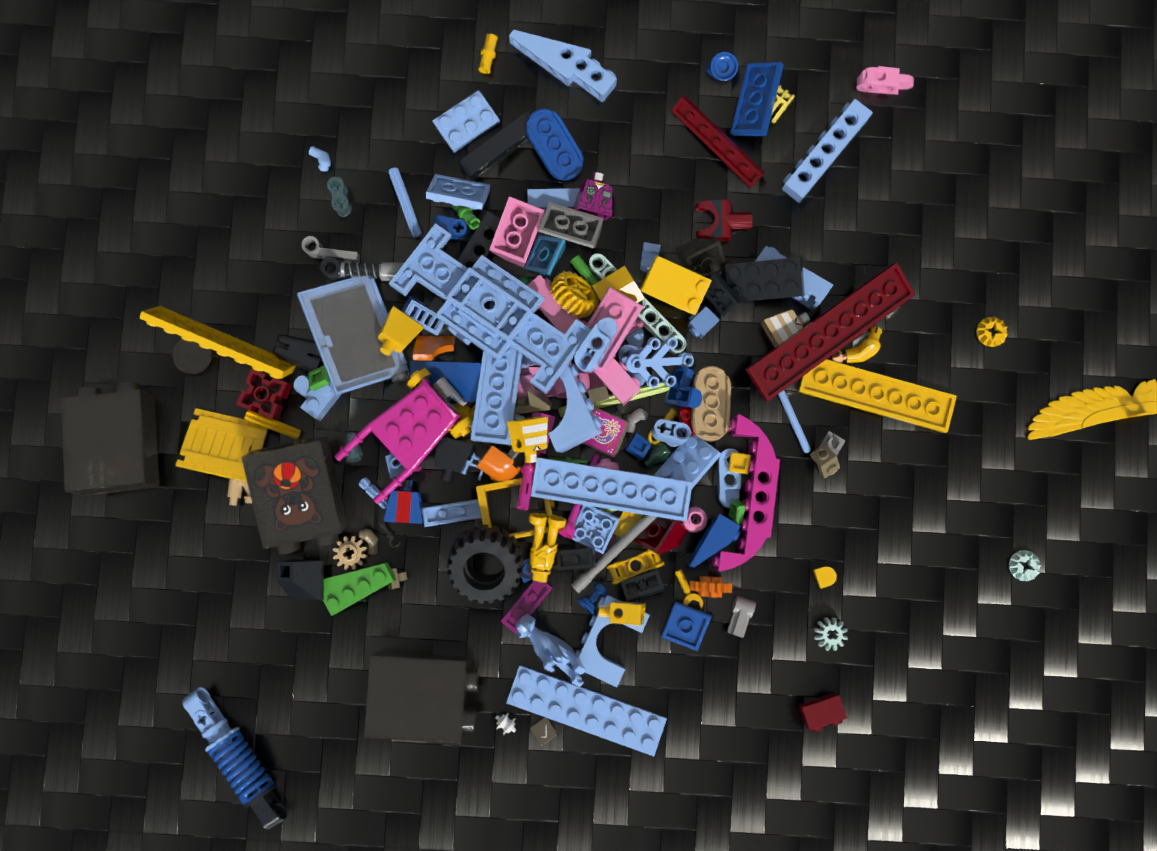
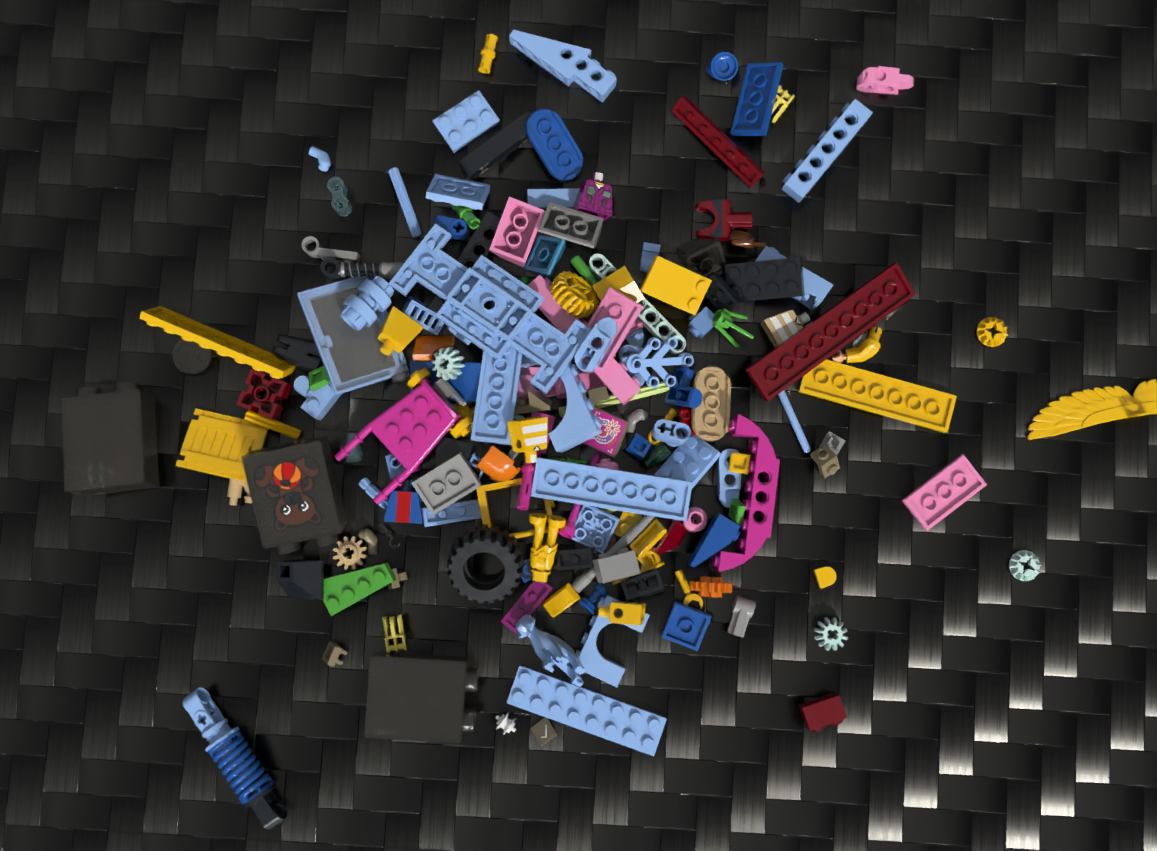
(332, 653): none -> dark tan tile
(361, 309): none -> light blue piece
(394, 634): none -> light yellow arm
(441, 363): none -> light aqua gear
(446, 483): none -> light grey plate
(561, 600): none -> yellow tile
(616, 566): none -> light grey brick
(648, 538): none -> yellow tile
(723, 319): none -> bright green plant
(744, 239): none -> reddish brown piece
(944, 492): none -> bright pink tile

